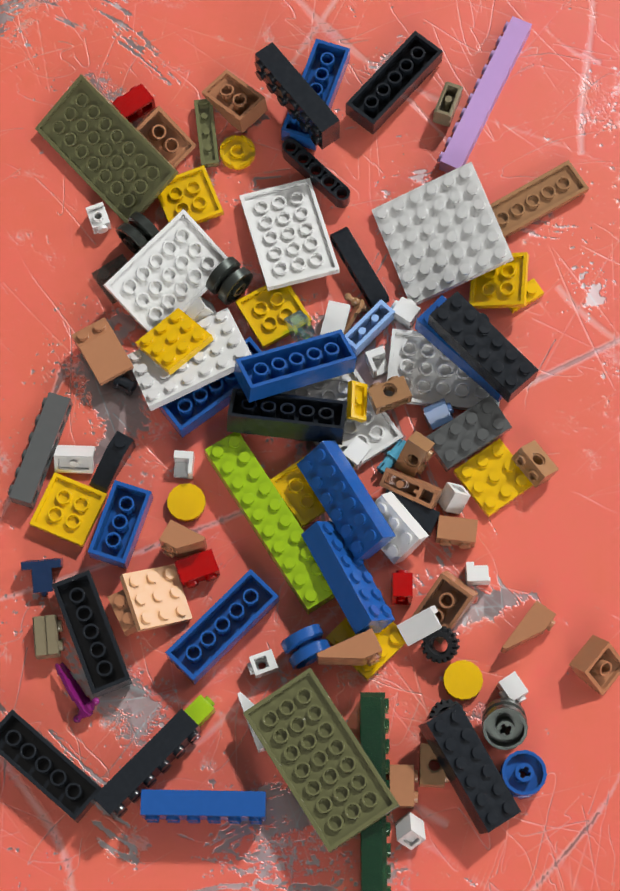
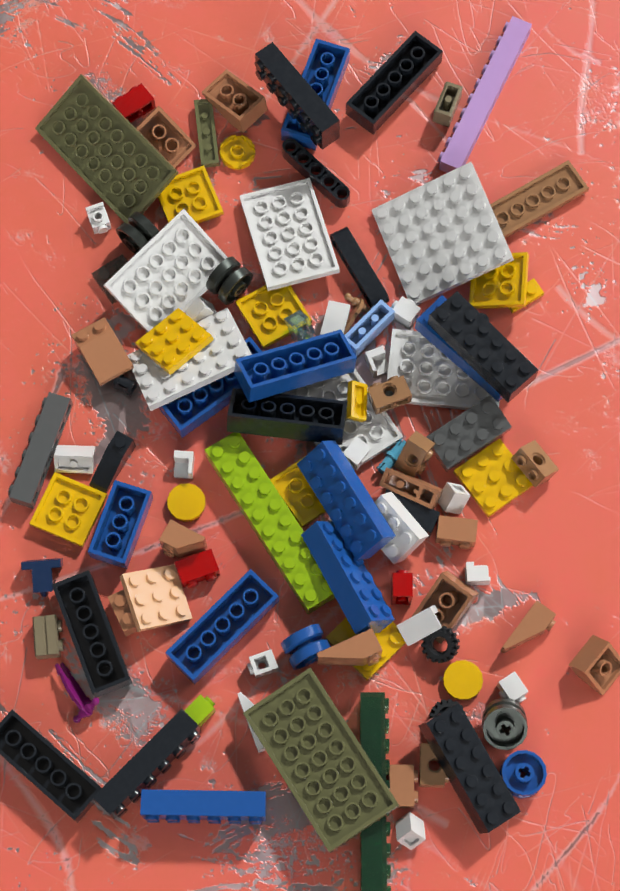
(438, 413): medium blue brick -> none

